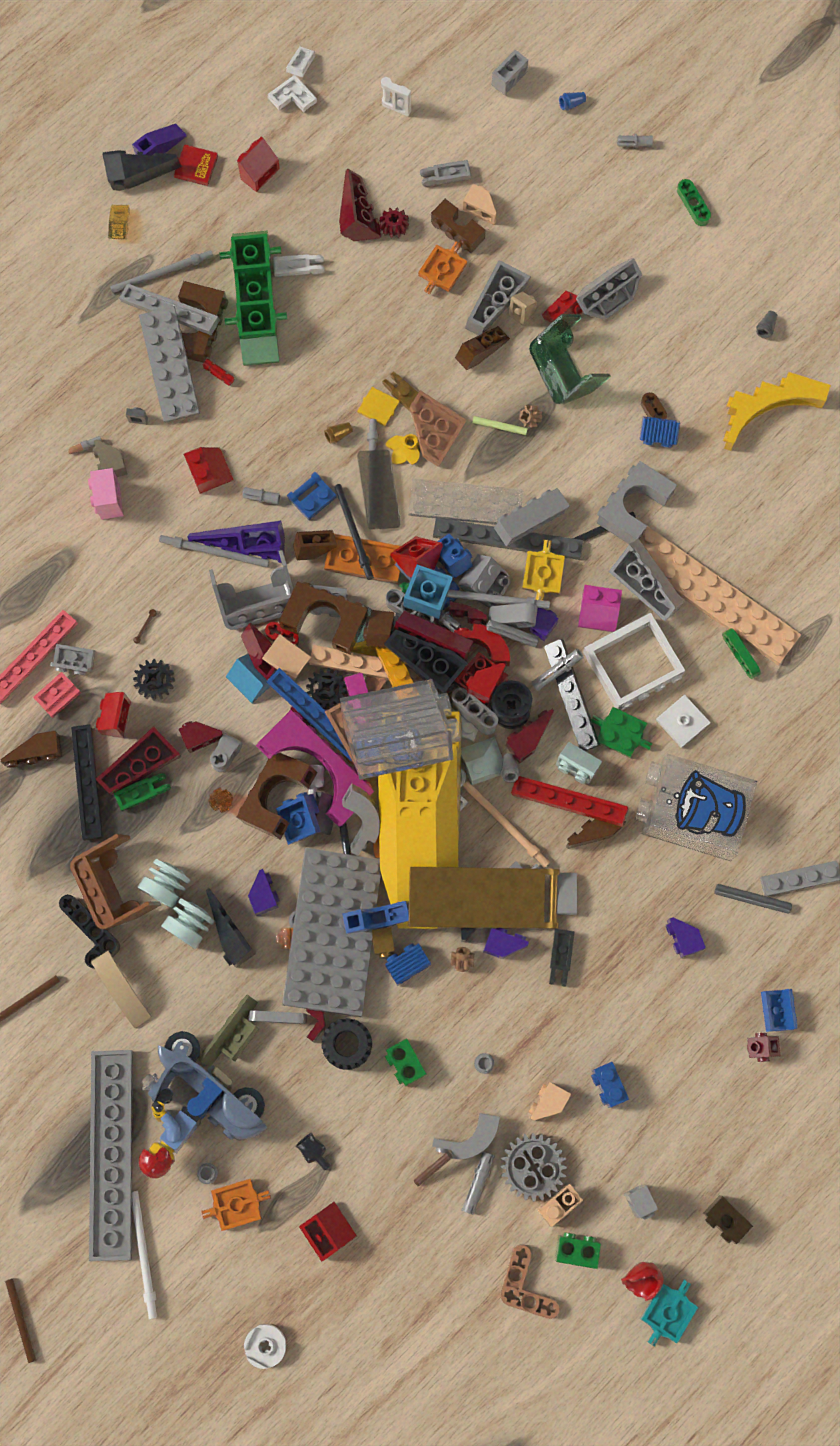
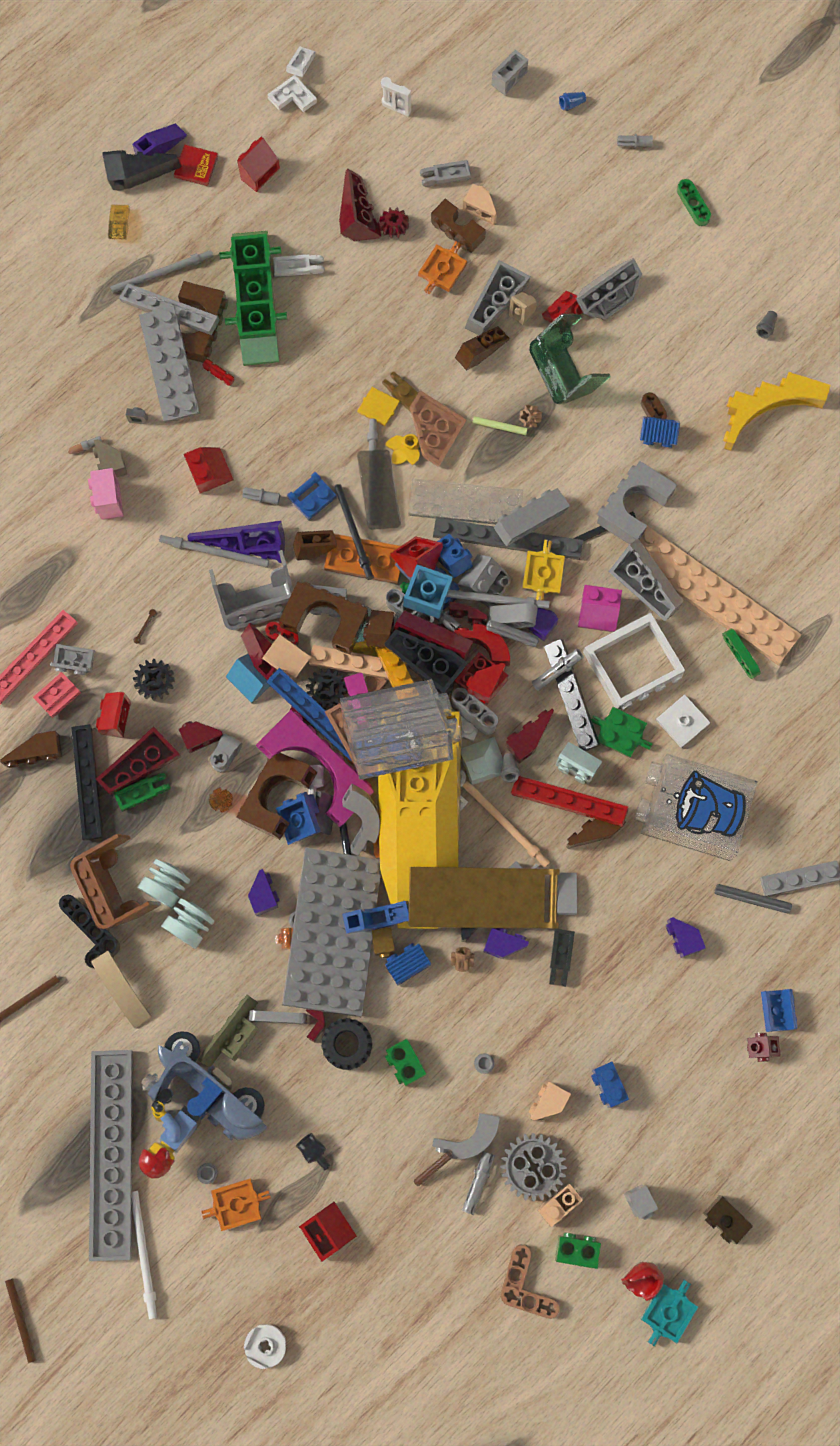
(231, 939): black wedge -> none
(337, 432): pearl gold cone -> none
(511, 695): black wheel -> none

